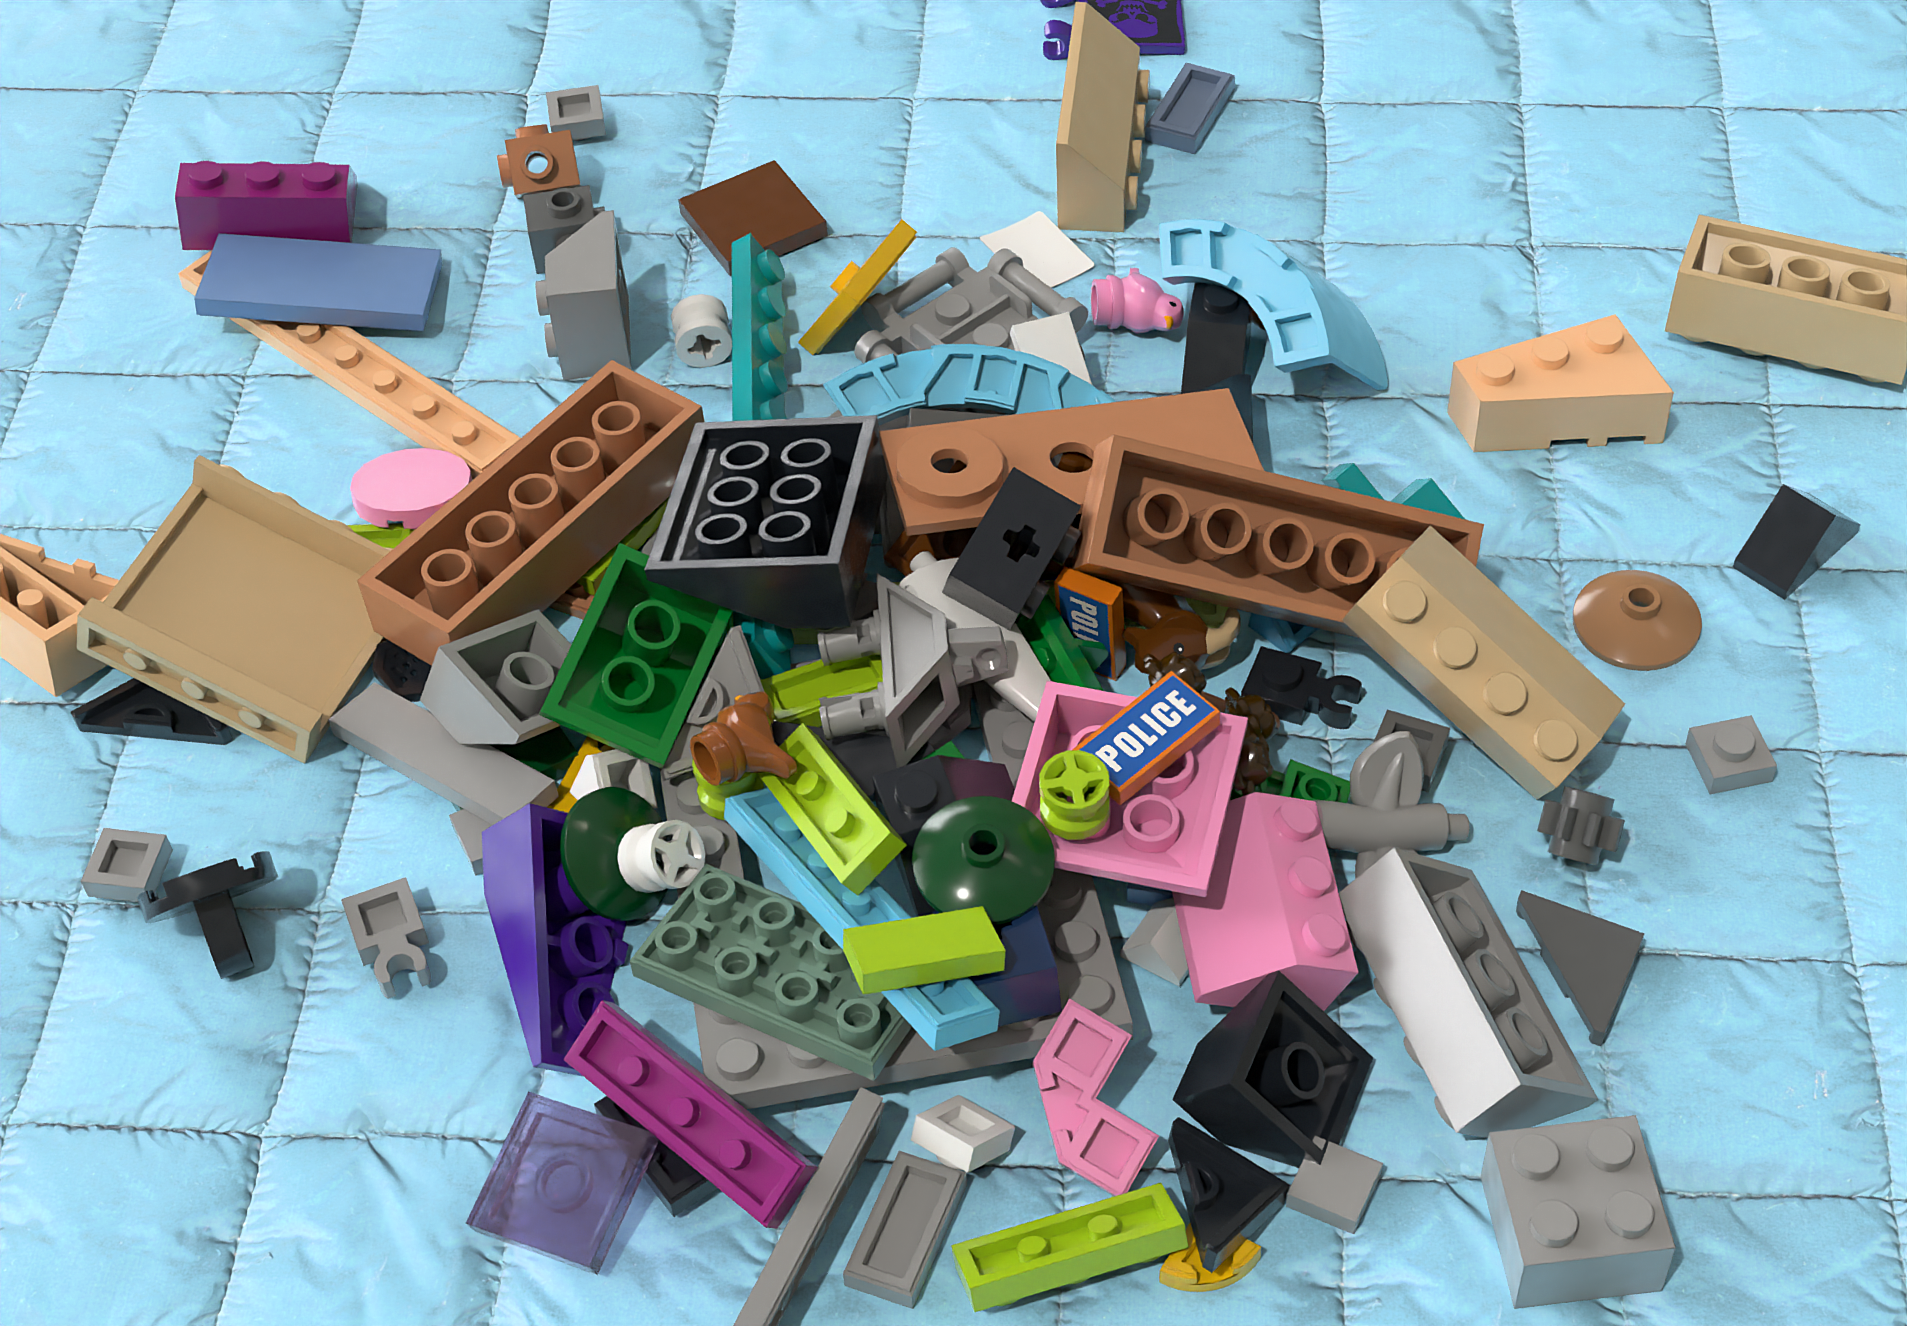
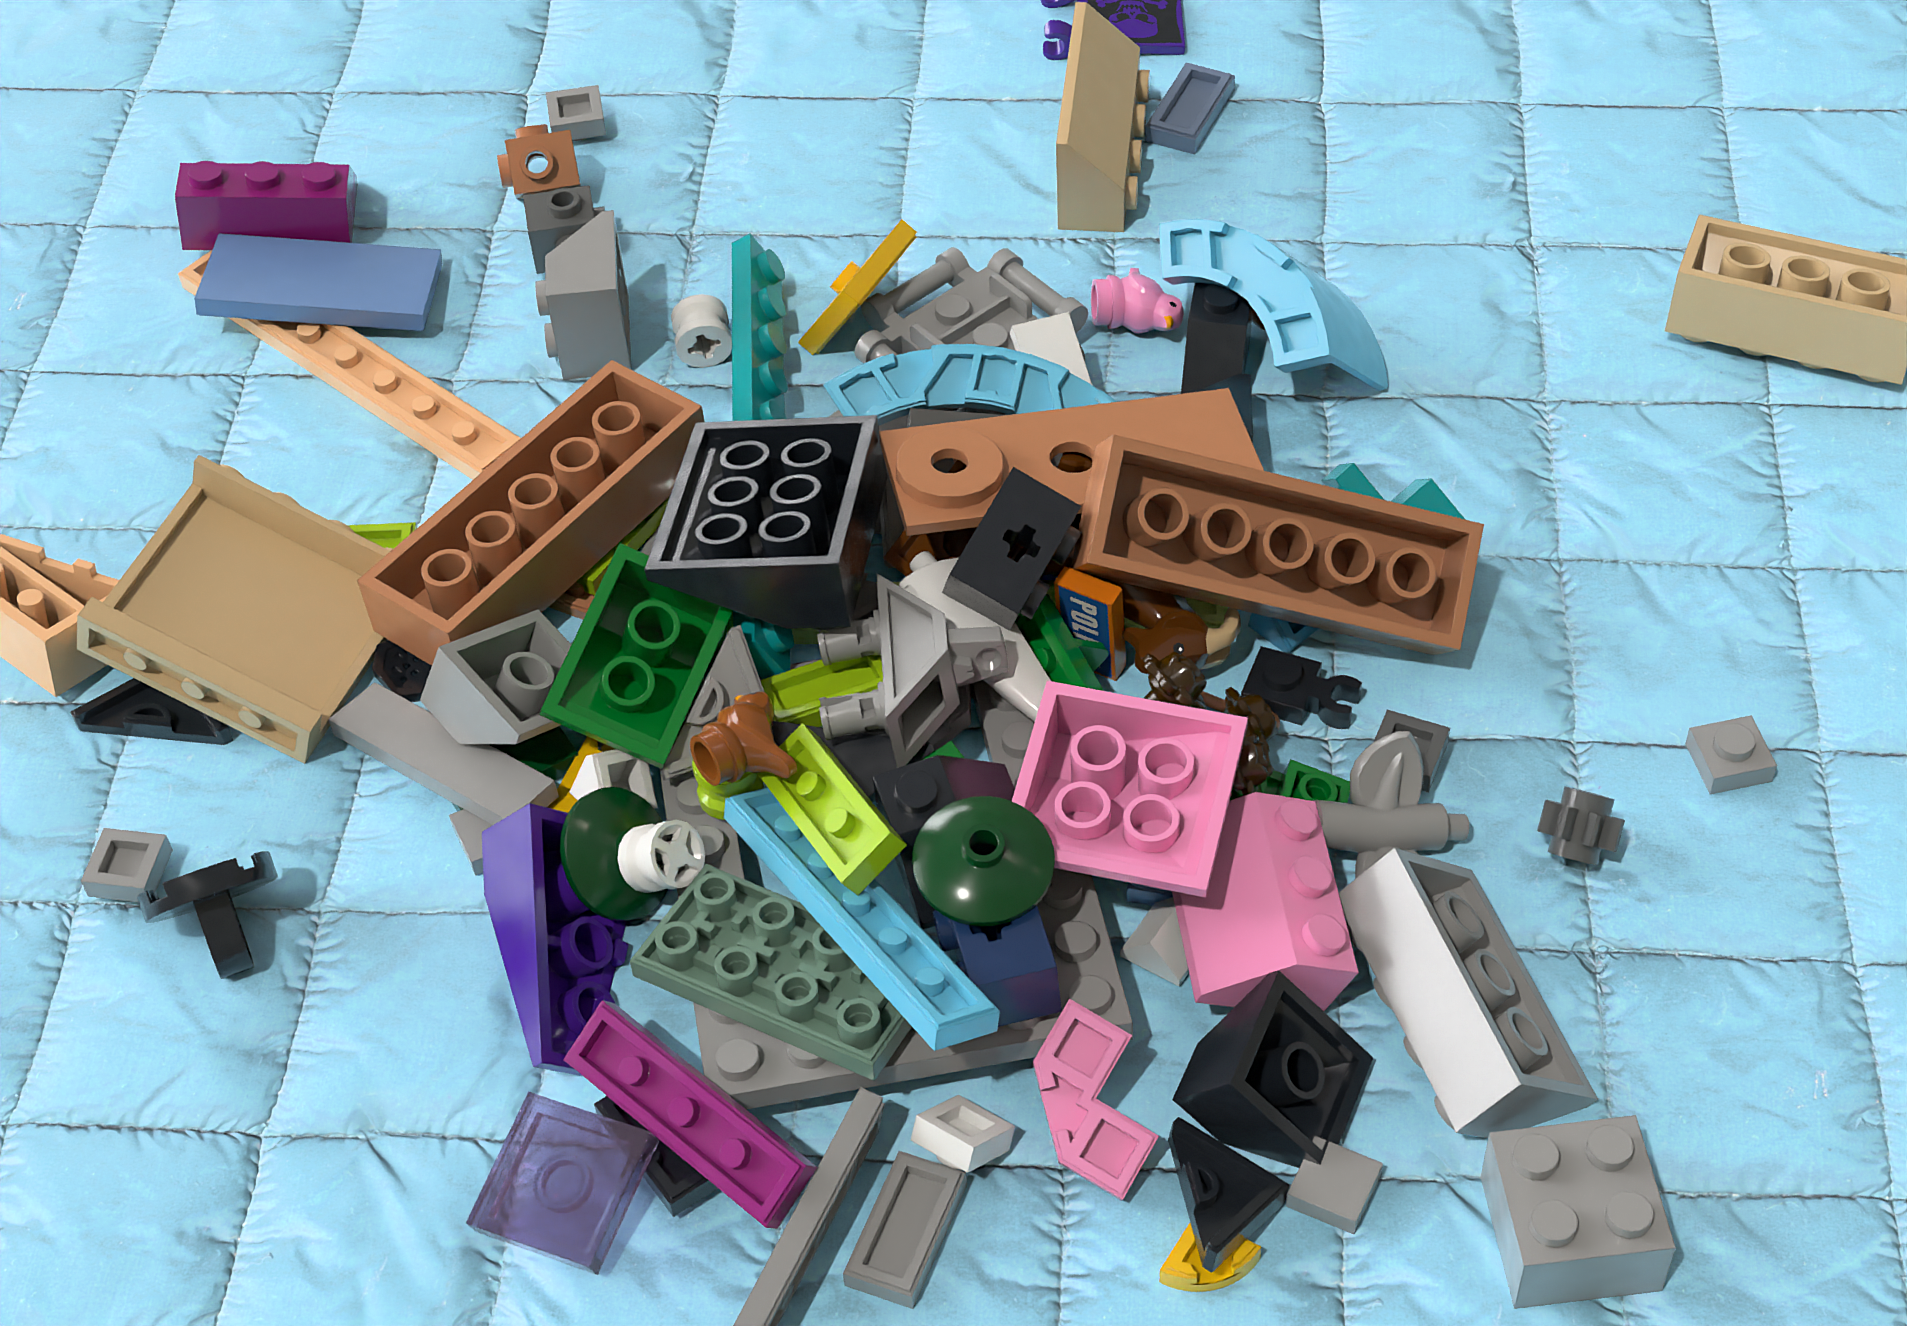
(388, 932): light grey plate -> none
(407, 486): bright pink tile -> none
(756, 203): reddish brown tile -> none
(923, 950): lime tile -> none
(1042, 248): white sticker -> none
(1069, 1247): lime plate -> none
(1087, 782): lime wheel -> none
(1150, 734): tile -> none
(1485, 664): tan slope -> none
(1560, 387): light nougat wedge -> none
(1585, 957): dark grey tile -> none
(1637, 620): medium nougat dish -> none
(1793, 541): black slope -> none

